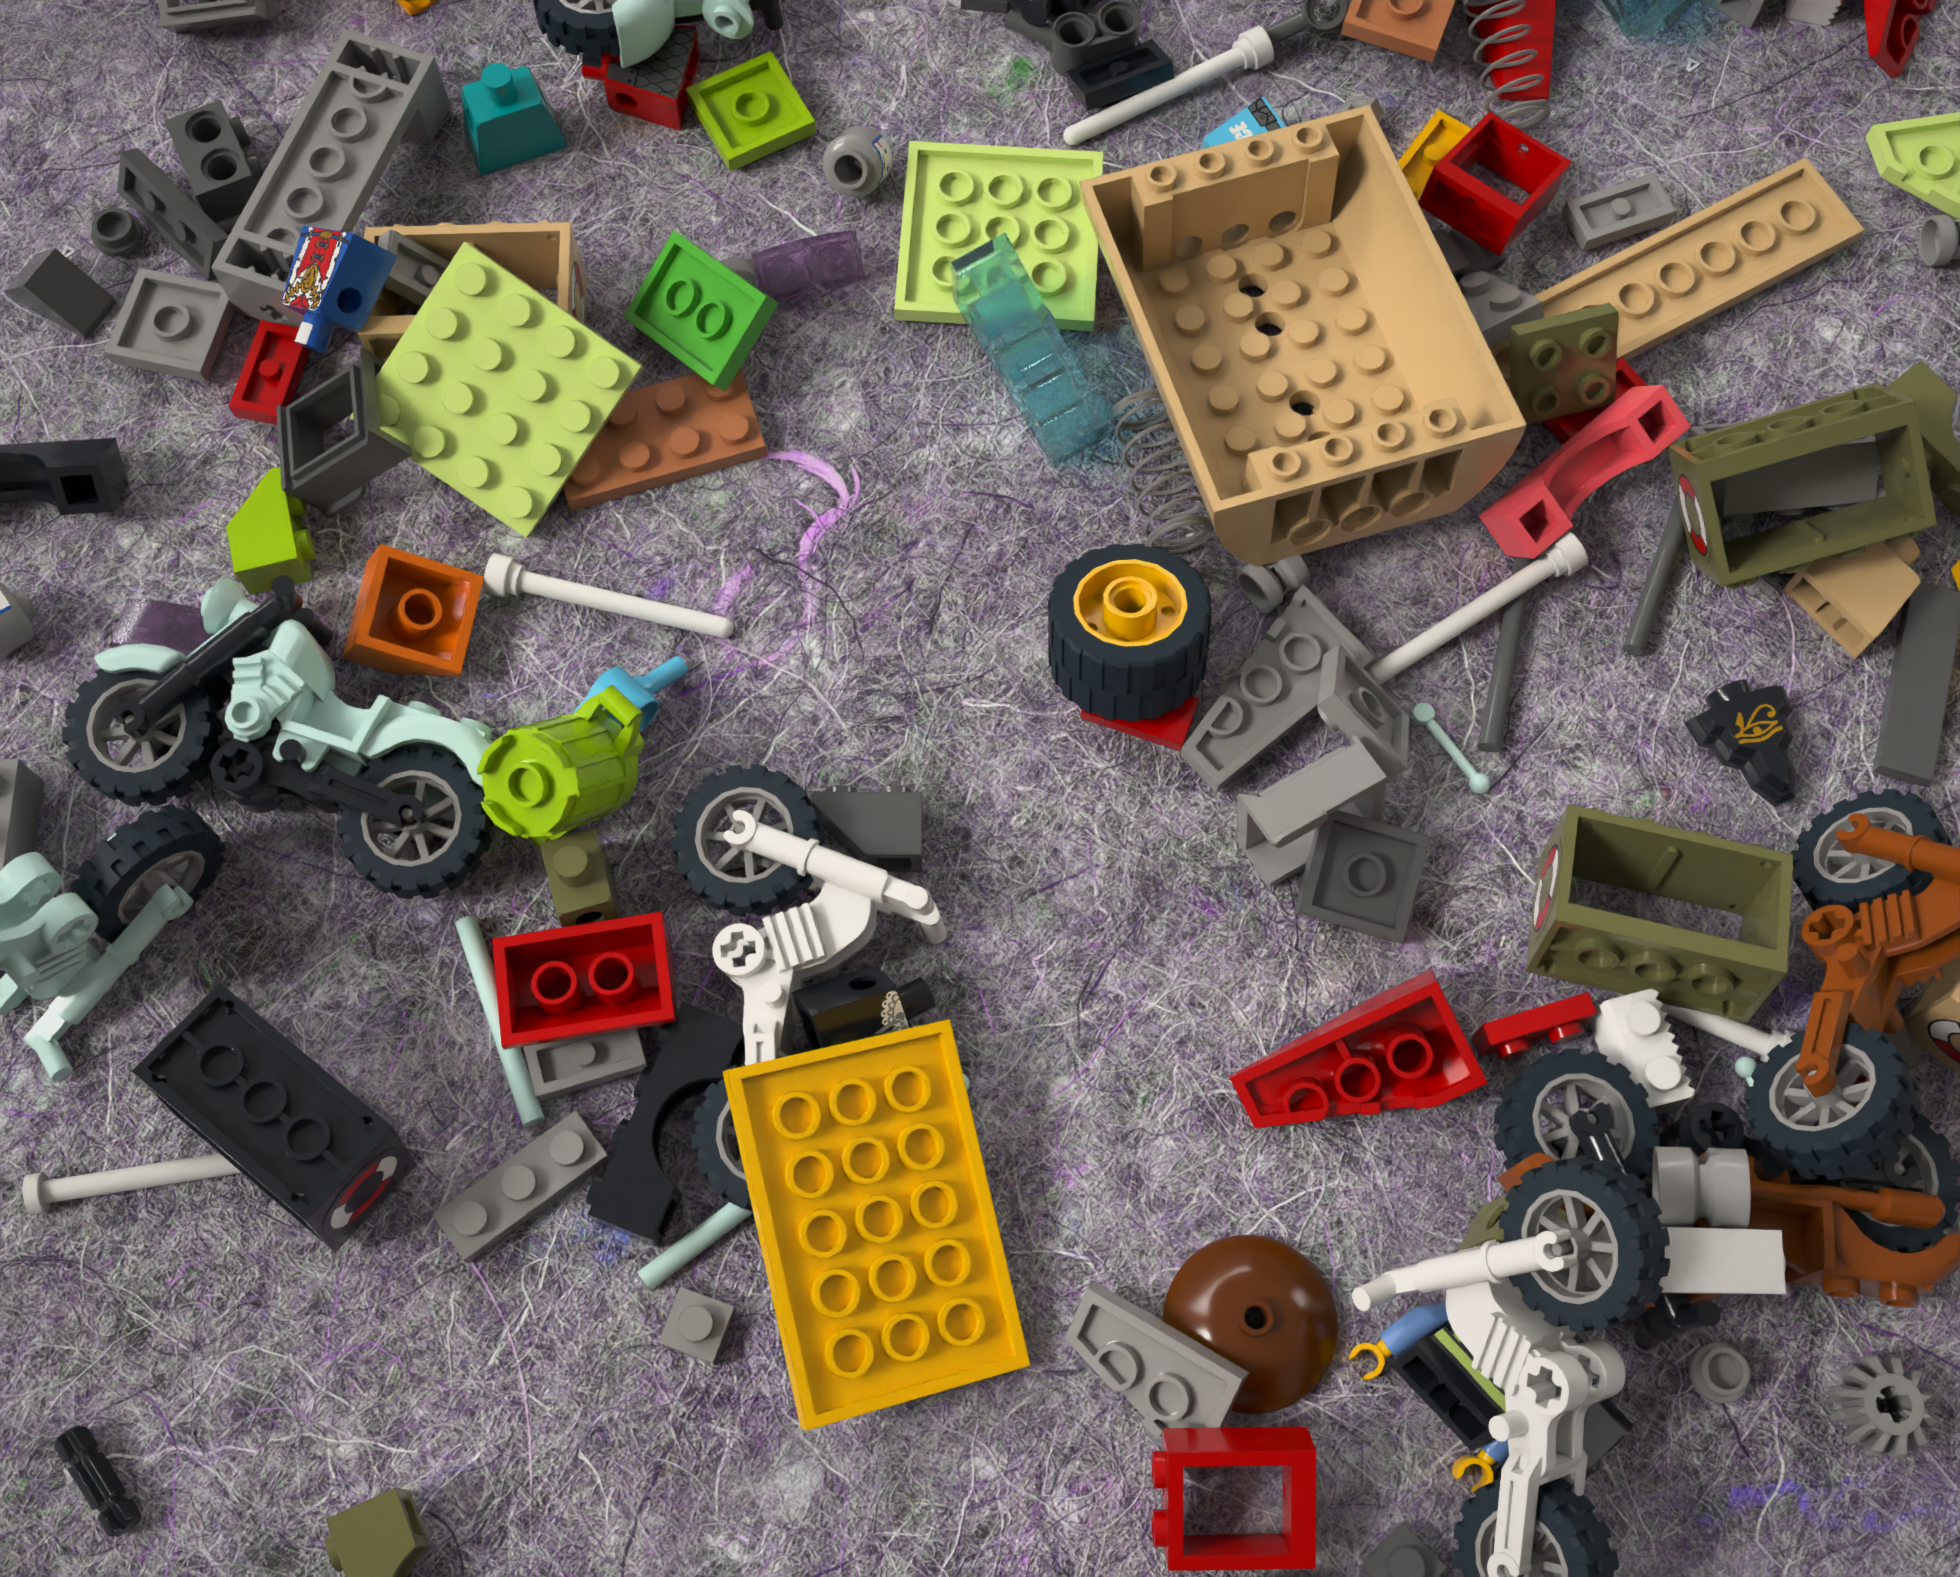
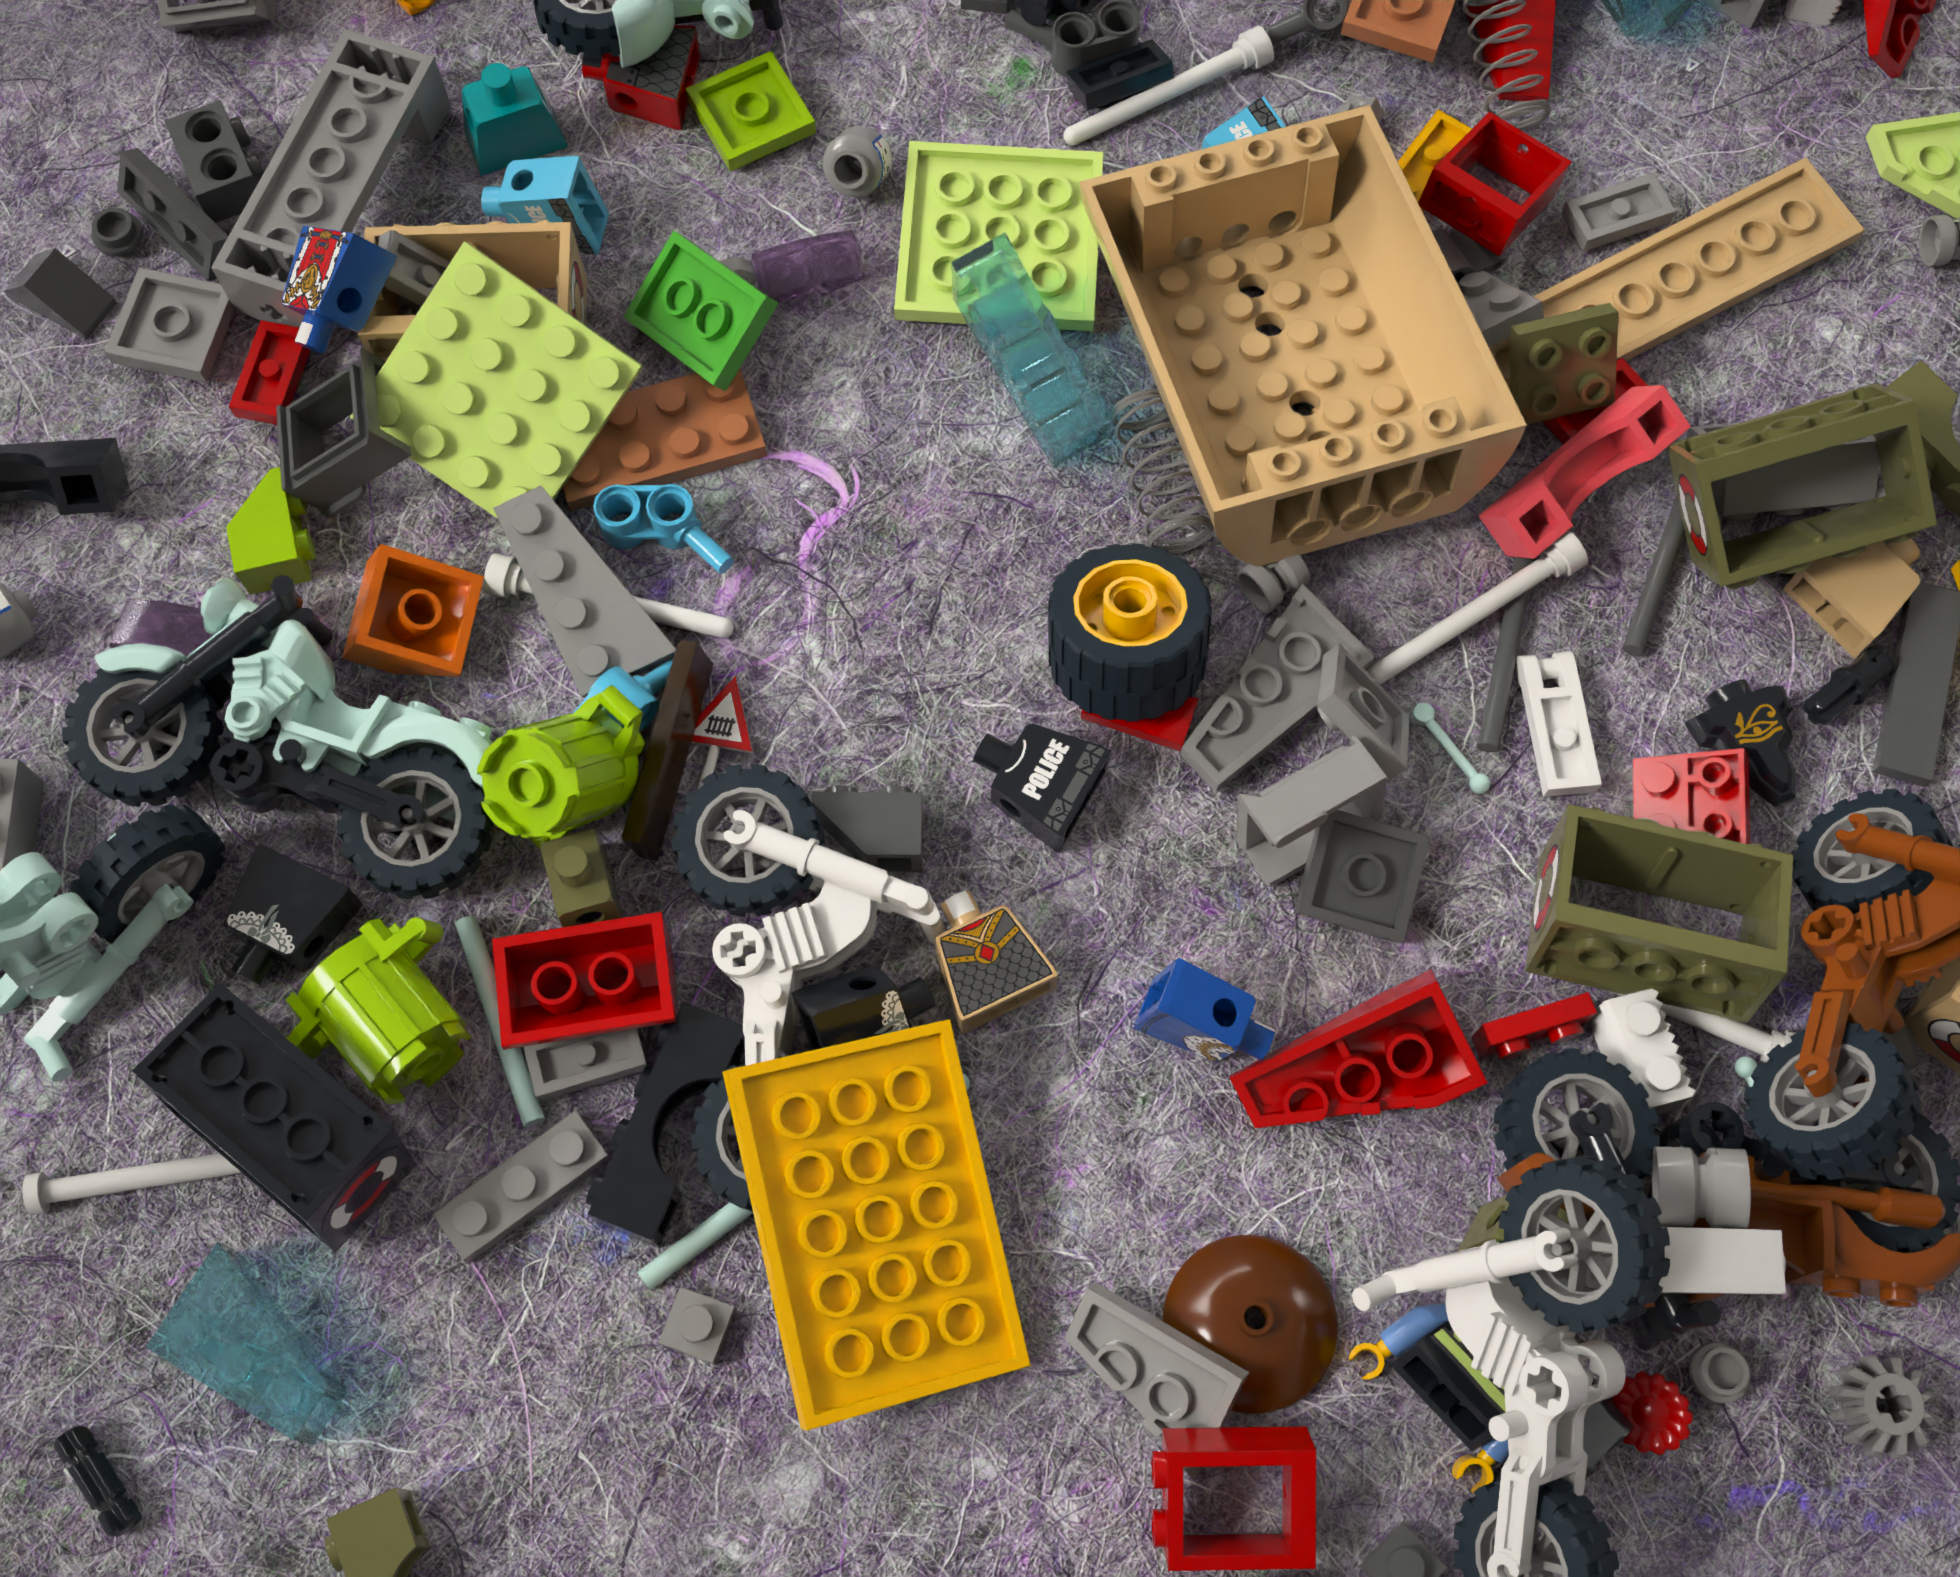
(247, 1349): none -> clear light blue wedge
(285, 914): none -> black torso
(381, 1009): none -> lime container
(551, 191): none -> medium azure torso
(578, 594): none -> light grey wing
(647, 508): none -> medium azure beam
(667, 750): none -> dark brown tile
(722, 727): none -> piece
(989, 962): none -> torso
(1043, 779): none -> black torso
(1202, 1014): none -> blue torso
(1558, 724): none -> white plate
(1656, 1411): none -> red piece
(1695, 792): none -> plate
(1849, 685): none -> black axle

